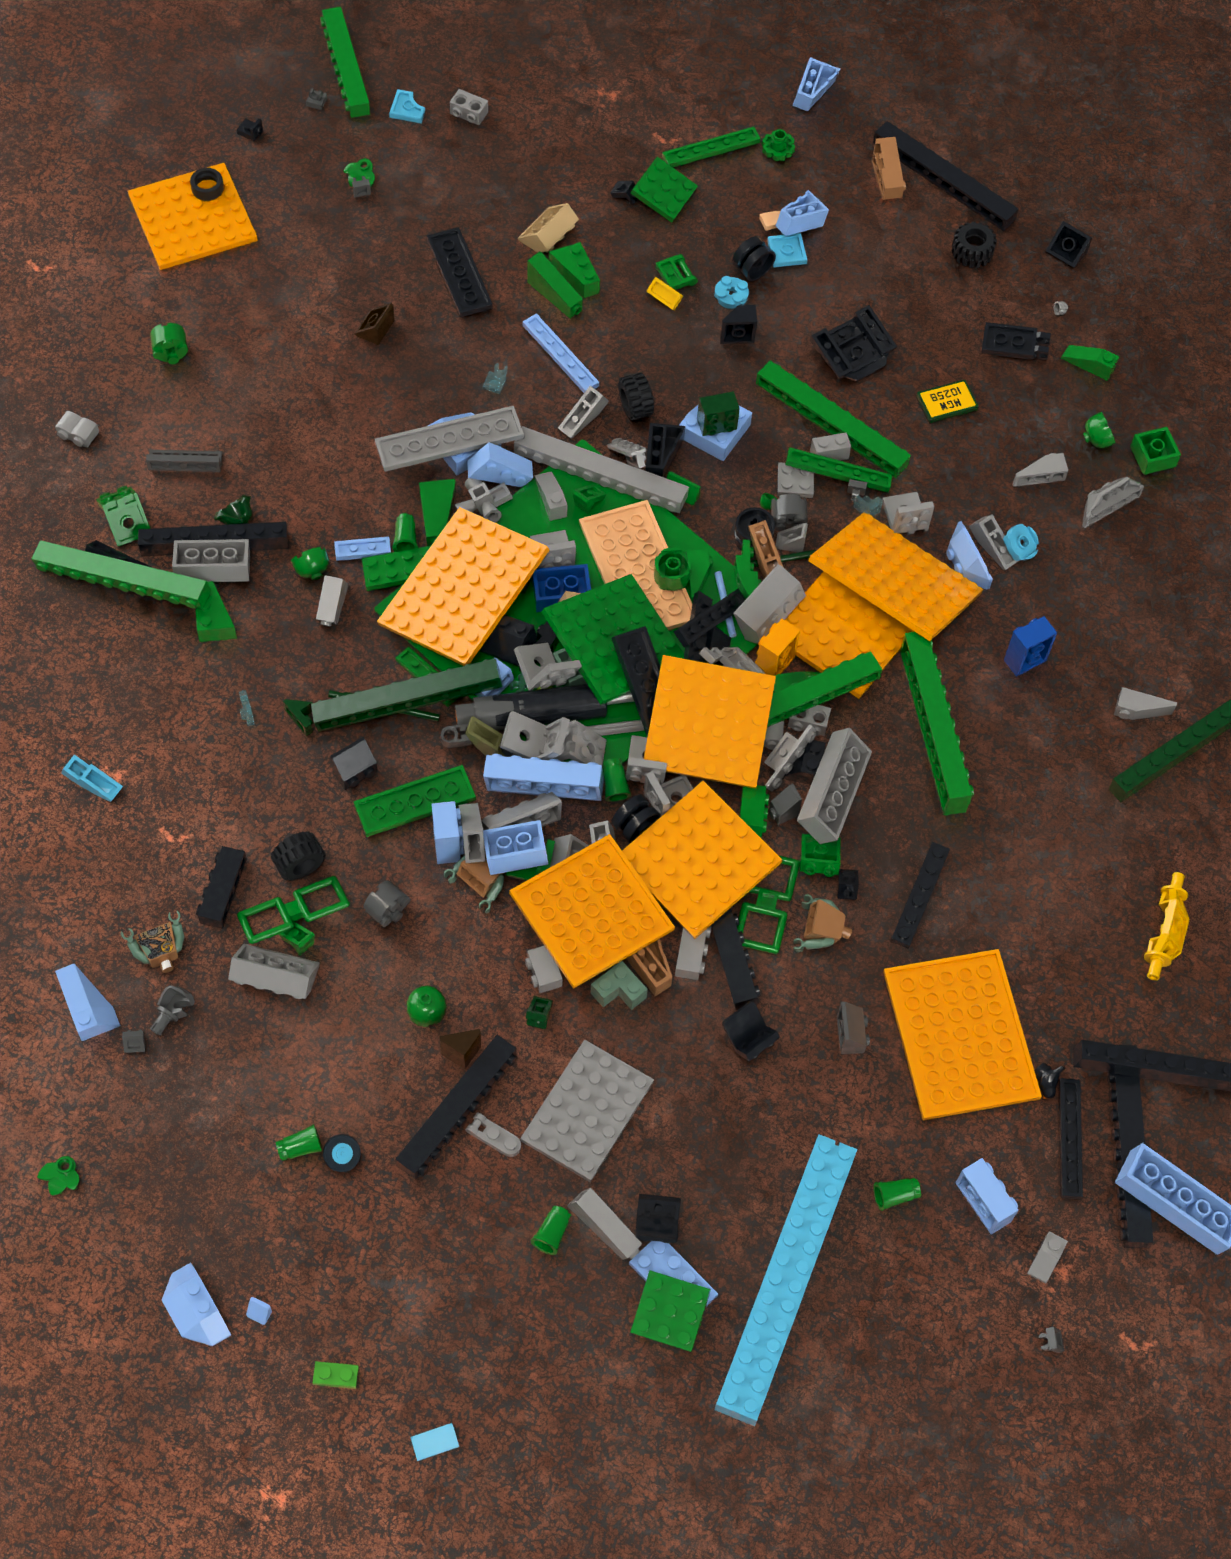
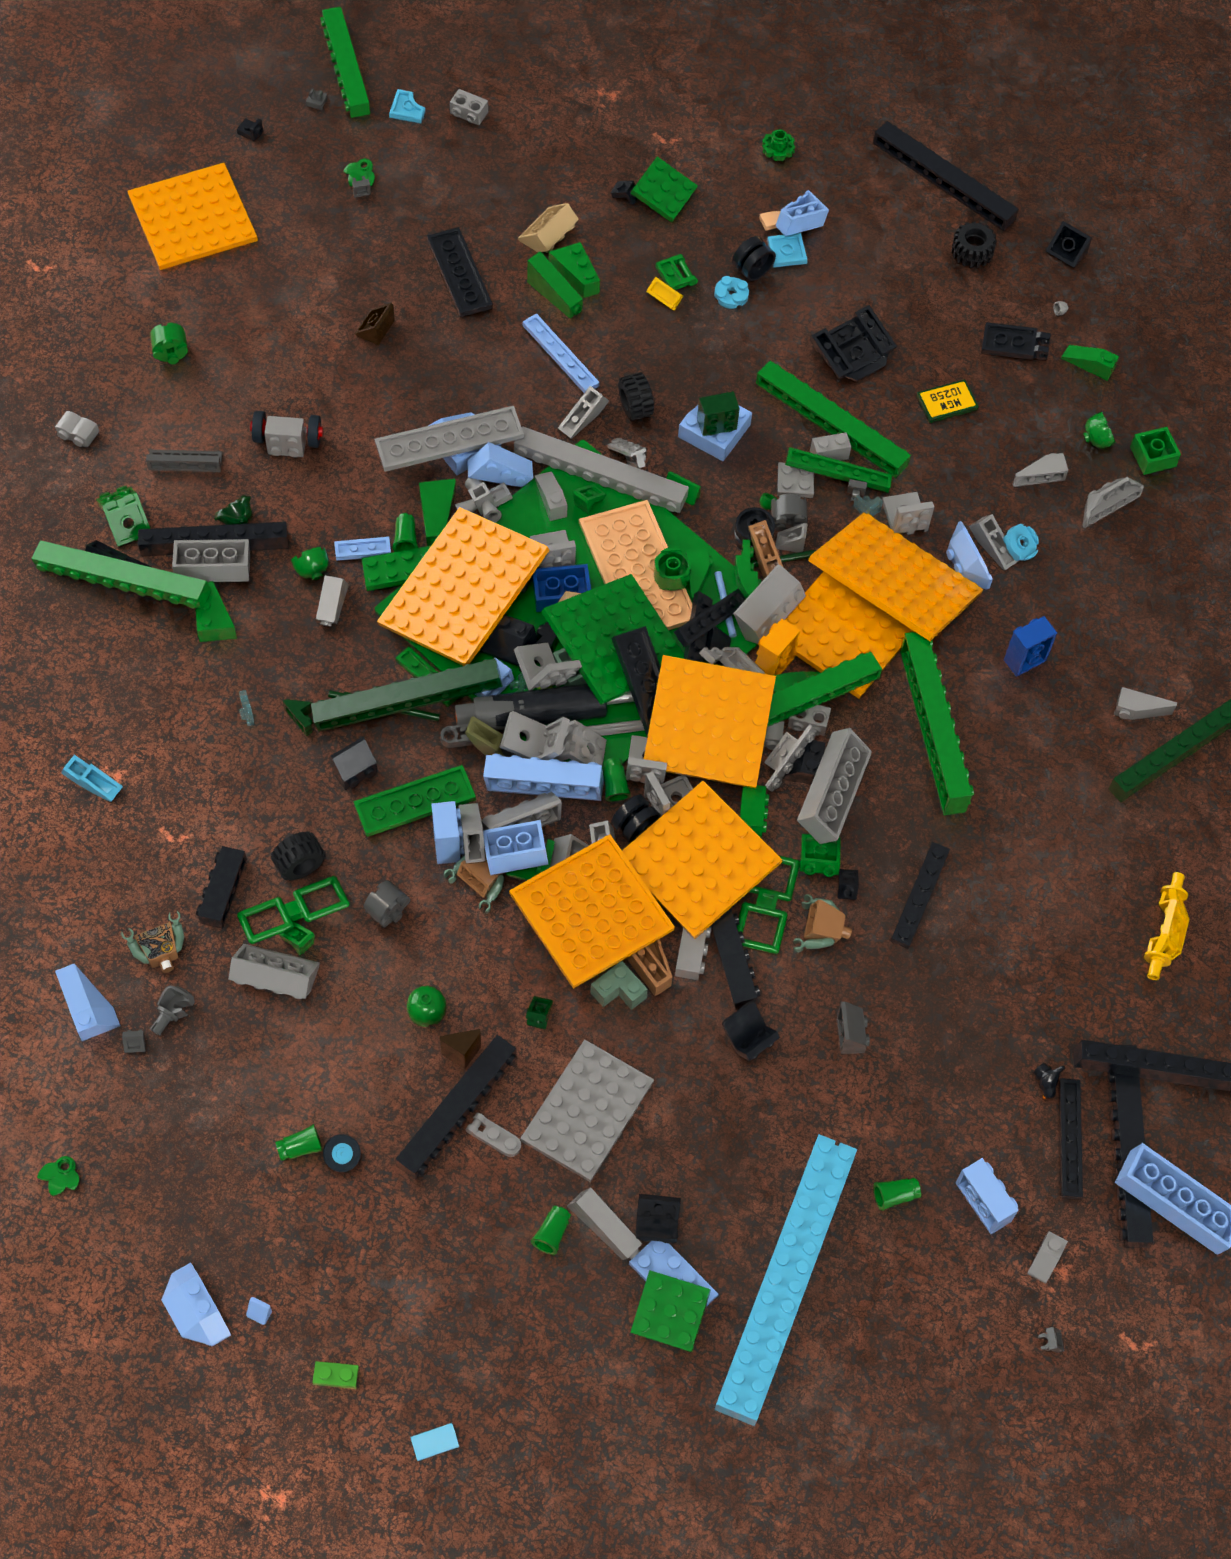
(207, 174): black tyre -> none
(285, 434): none -> light grey brick
(495, 381): clear light blue plate -> none
(544, 969): light grey brick -> none
(662, 447): black wedge -> none
(711, 147): green plate -> none
(739, 325): black slope -> none
(785, 805): dark grey slope -> none
(815, 82): light blue wedge -> none
(888, 168): medium nougat wedge -> none
(961, 1034): light orange plate -> none

